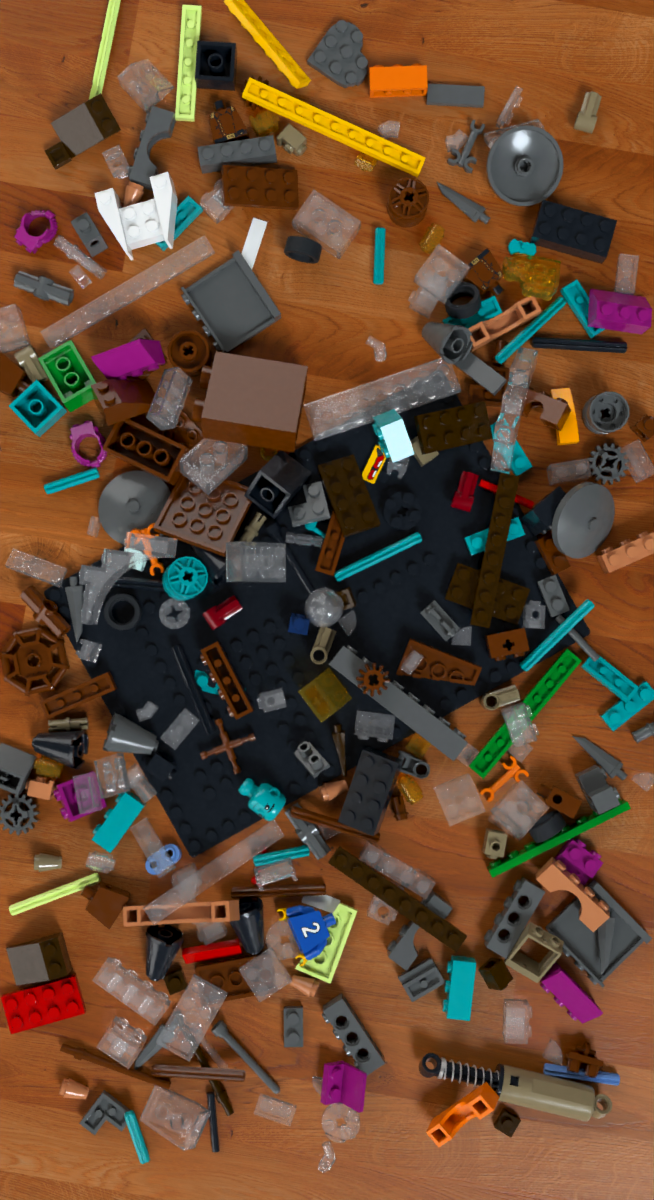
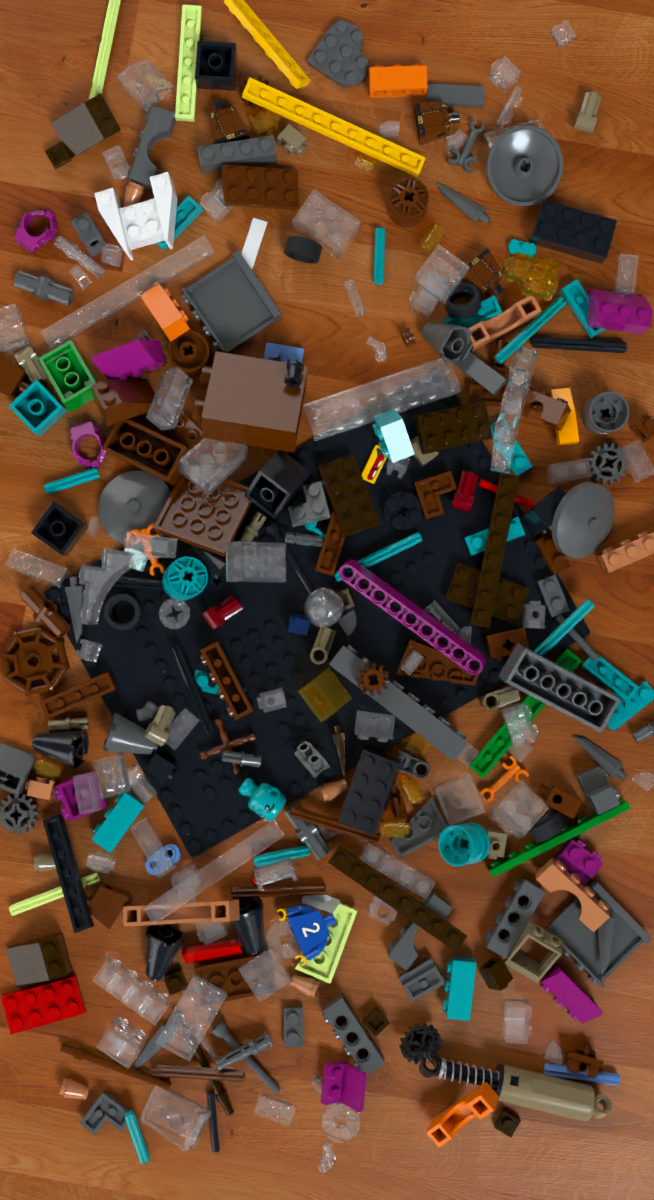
(59, 529): none -> black brick
(68, 873): none -> black plate
(111, 254): none -> clear tile
(158, 729): none -> dark tan piece
(165, 311): none -> orange brick
(242, 758): none -> dark grey axle
(252, 1047): none -> dark grey pin
(283, 353): none -> medium blue plate
(294, 373): none -> black bush
(354, 297): none -> clear axle
(376, 1021): none -> dark brown plate
(395, 828): none -> clear yellow brick
(408, 337): none -> reddish brown bush
(417, 626): none -> magenta beam
(420, 1043): none -> black gear
(424, 828): none -> dark grey wing
(429, 491): none -> reddish brown plate
(433, 121): none -> reddish brown torso
(464, 844): none -> teal wheel
(504, 73): none -> clear brick
(559, 687): none -> dark grey brick
(562, 33): none -> clear plate

